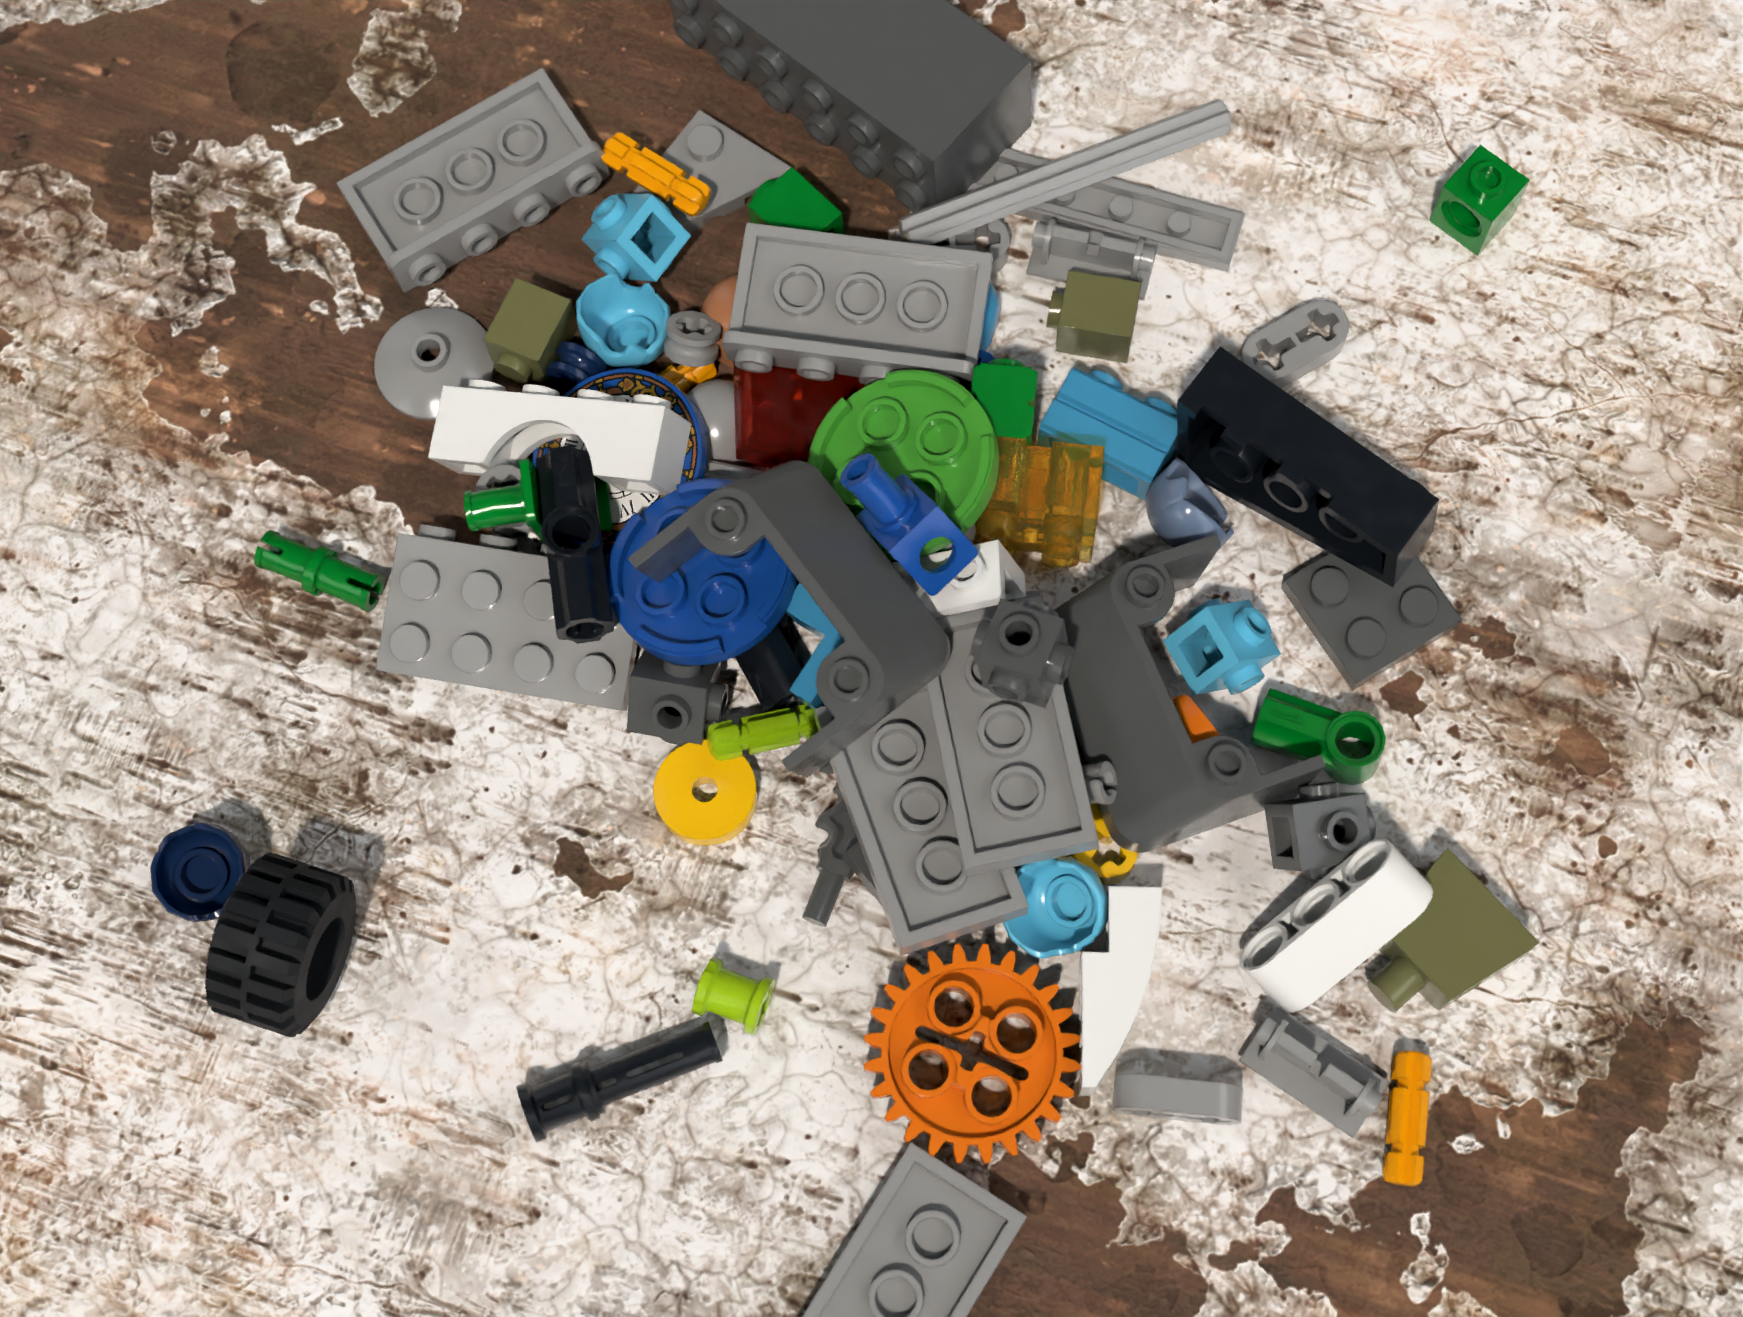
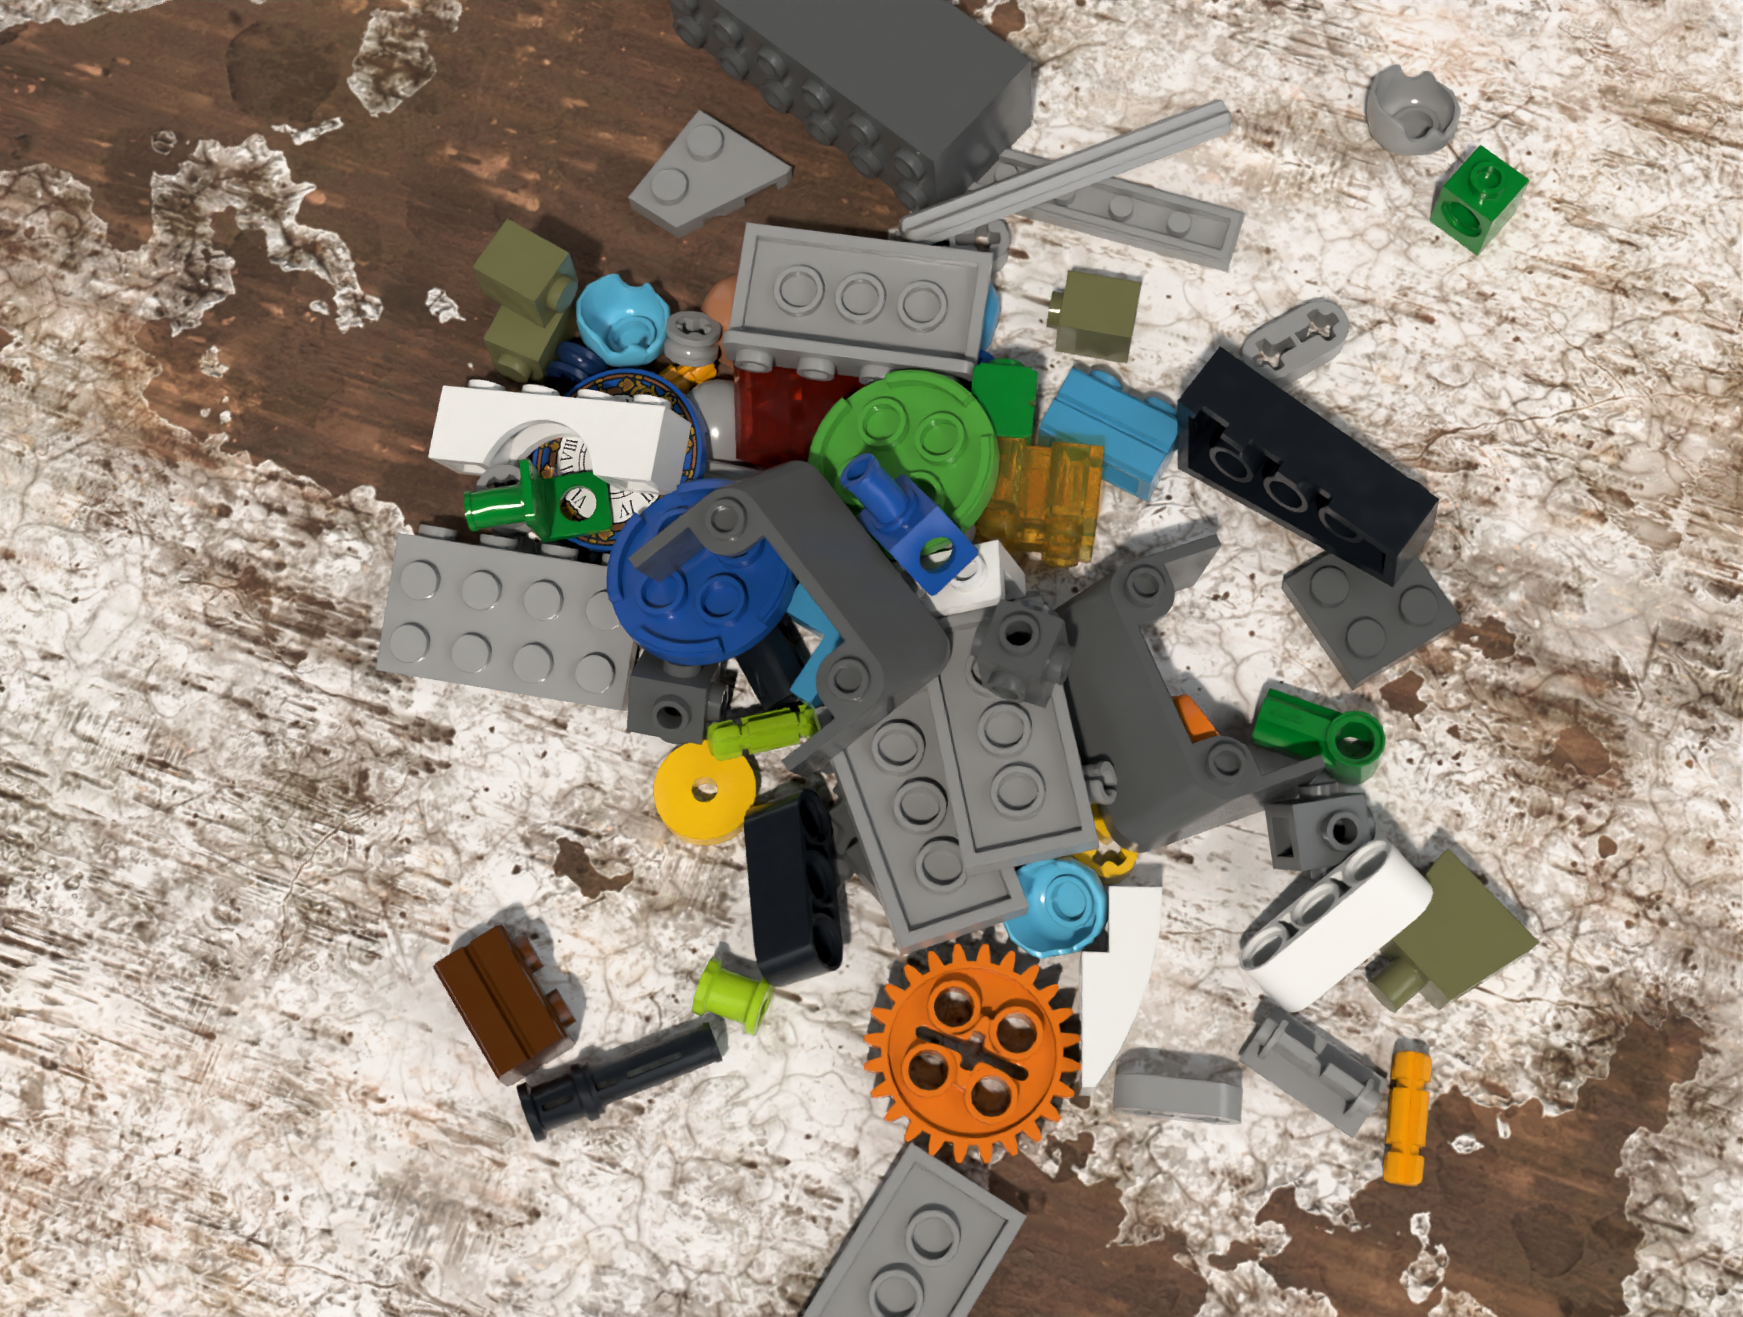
(197, 870): dark blue hair -> none
(280, 944): black tyre -> none
(319, 570): green pin -> none
(416, 384): light grey dish -> none
(474, 180): light grey bracket -> none
(505, 1004): none -> reddish brown brick
(527, 274): none -> olive brick
(579, 574): black piece -> none
(634, 236): medium azure brick -> none
(656, 174): light orange axle -> none
(793, 888): none -> black beam
(794, 204): green brick -> none
(1068, 247): light grey hinge -> none
(1183, 507): sand blue hair -> none
(1222, 647): medium azure brick -> none
(1411, 112): none -> light grey hair

